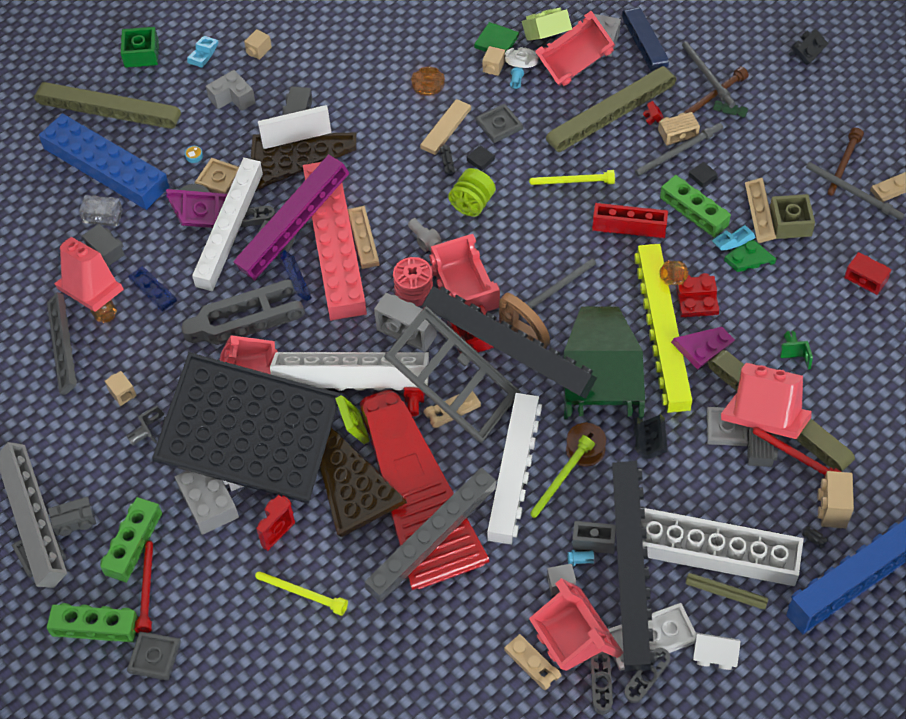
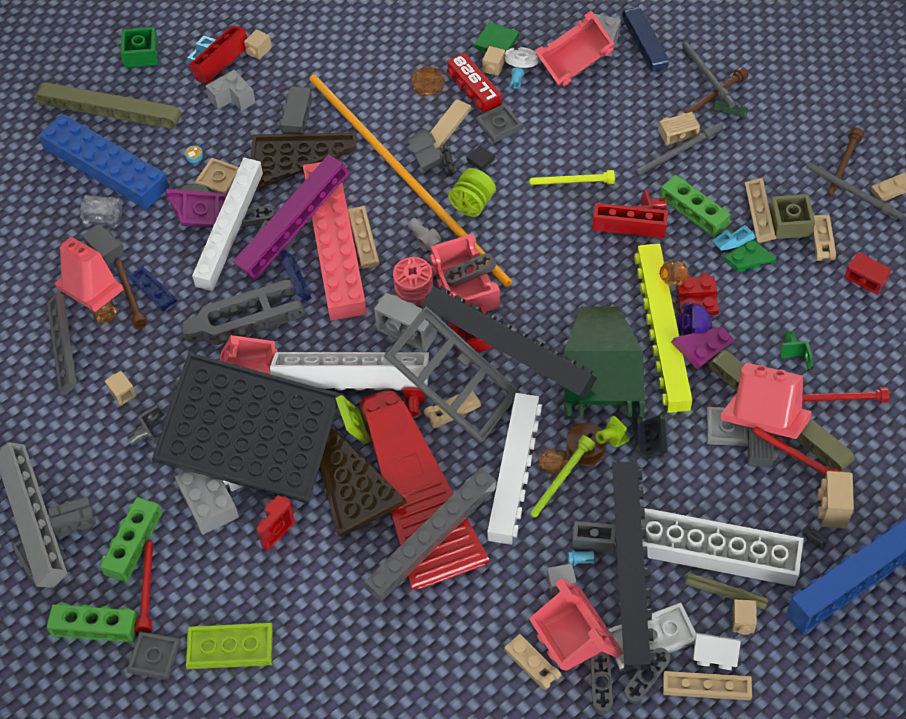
(138, 319): none -> reddish brown piece
(219, 54): none -> red brick
(229, 645): none -> lime tile
(294, 127): white tile -> none
(337, 605): neon yellow piece -> none
(406, 176): none -> light orange piece
(425, 151): none -> dark grey brick
(474, 83): none -> red brick
(479, 270): none -> dark grey beam
(509, 311): medium nougat beam -> none
(546, 24): yellowish green brick -> none
(553, 461): none -> clear orange head
(560, 284): dark grey bar -> none
(610, 109): olive beam -> none
(613, 433): none -> lime bracket
(647, 202): none -> red bracket
(654, 113): red tile -> none
(693, 319): none -> dark purple cylinder
(702, 174): black piece -> none
(707, 685): none -> tan plate
(744, 616): none -> tan brick
(809, 46): black bracket -> none
(823, 238): none -> tan plate
(881, 395): none -> red piece

